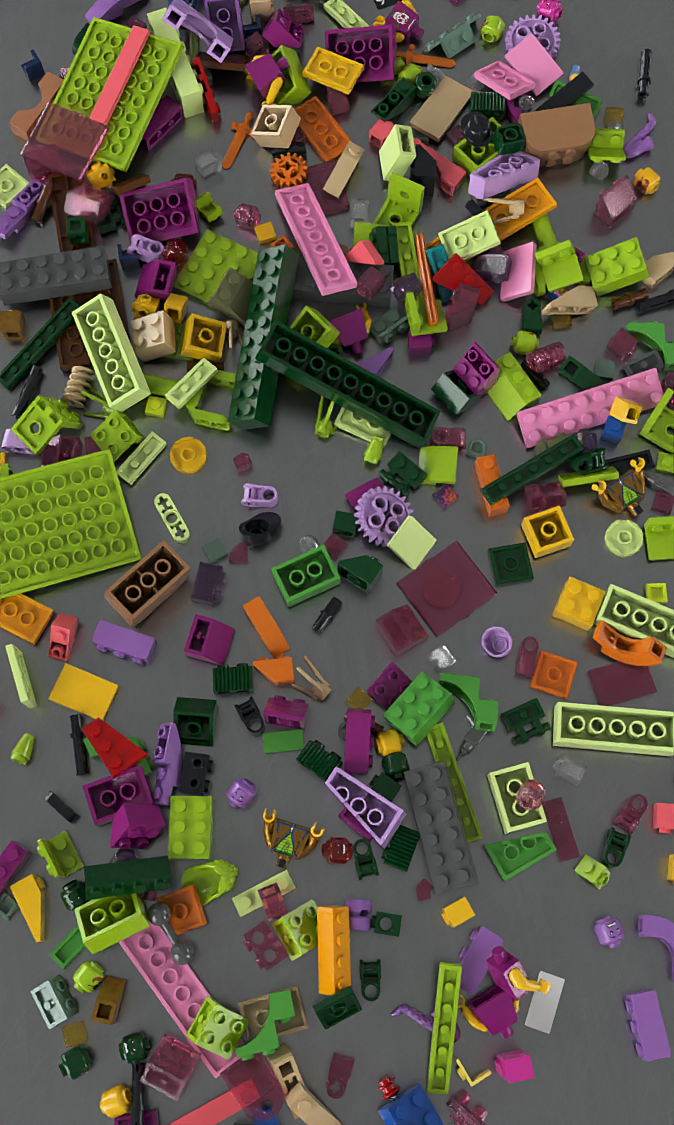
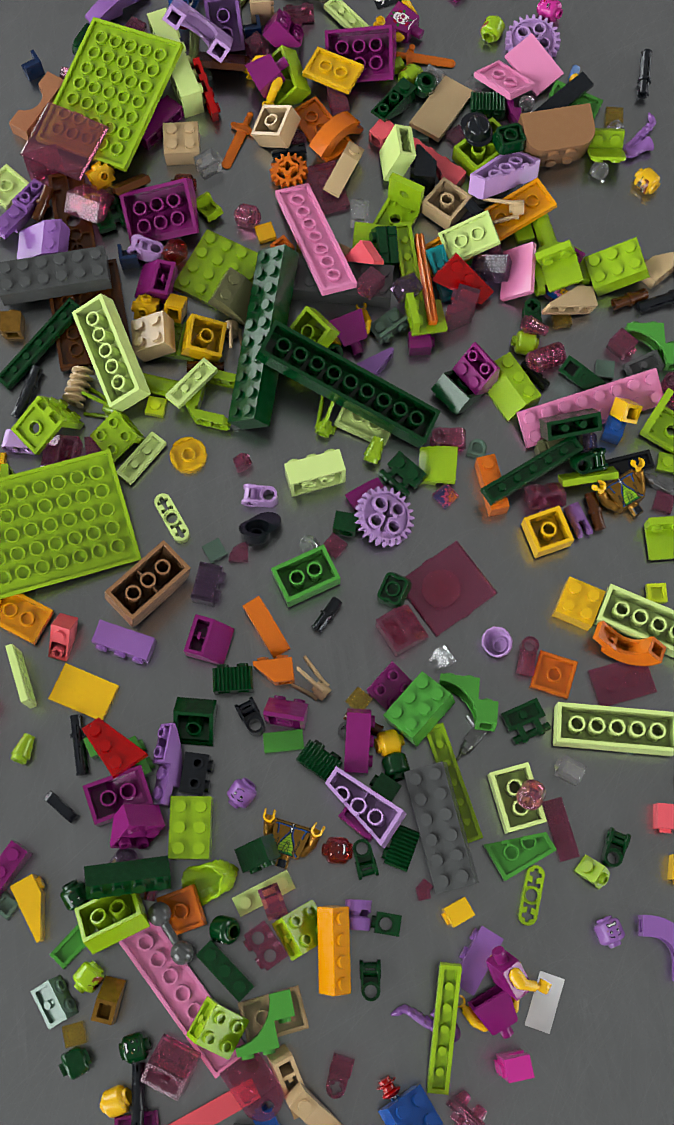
(43, 239): none -> medium lavender slope
(60, 855): lime bracket -> none
(77, 230): dark green brick -> none
(120, 75): coral tile -> none
(181, 142): none -> tan brick
(224, 929): none -> dark green head
(225, 970): none -> dark green brick
(257, 854): none -> dark green brick
(315, 472): none -> yellowish green brick
(333, 132): none -> orange arch
(337, 1007): dark green tile -> none
(361, 571): dark green slope -> none
(394, 590): none -> dark green piece
(411, 542): yellowish green tile -> none
(445, 204): none -> tan brick
(456, 40): sand green bracket -> none
(464, 1076): light yellow bracket -> none
(510, 564): dark green tile -> none
(524, 235): none -> lime tile
(528, 878): none -> lime beam
(532, 325): none -> clear pink cone
(570, 424): none -> dark green brick
(576, 516): none -> medium lavender hinge
(595, 511): none -> reddish brown pin
(615, 202): clear pink slope -> none
(624, 538): yellowish green tile -> none
(630, 814): clear pink piece -> none
(648, 1025): medium lavender brick -> none

